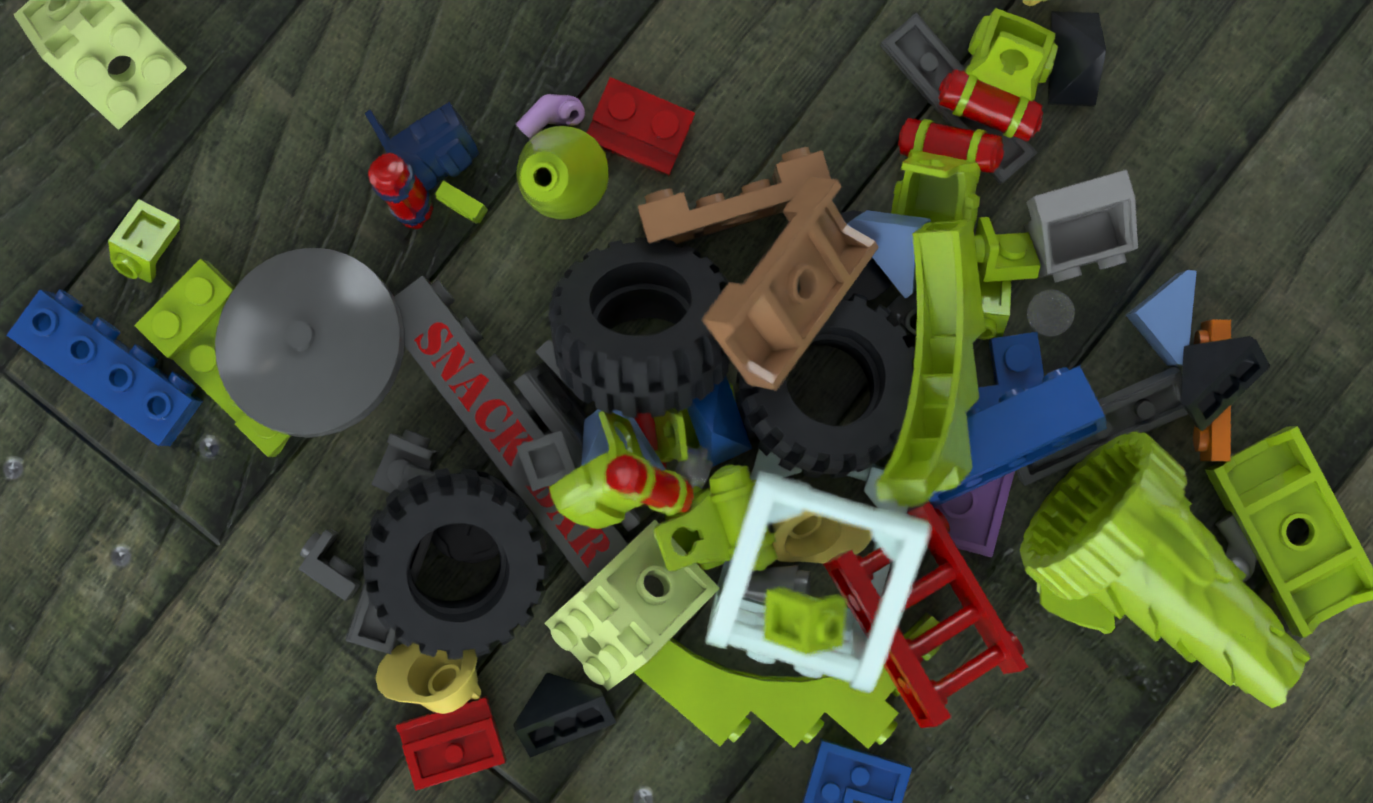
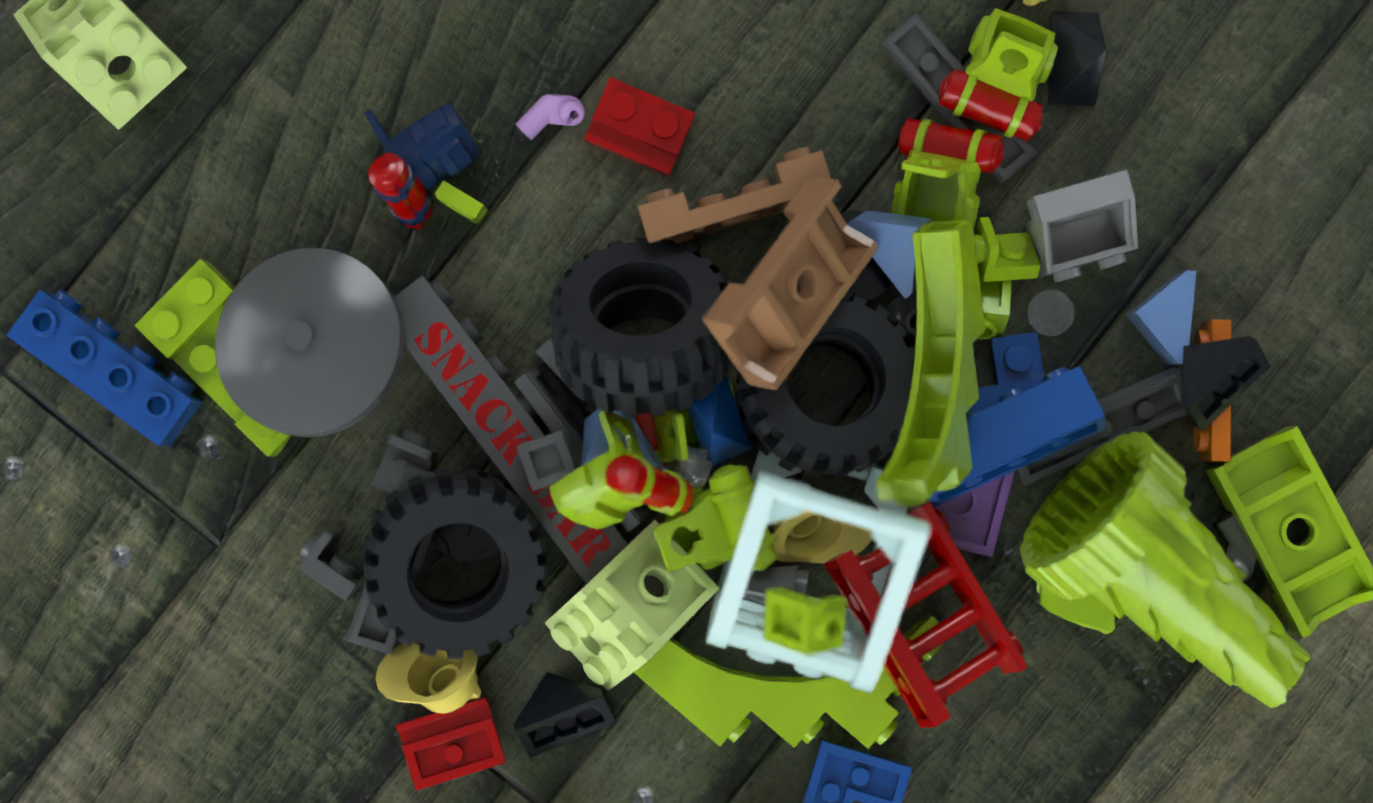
(141, 241): lime bracket -> none
(576, 167): lime cone -> none

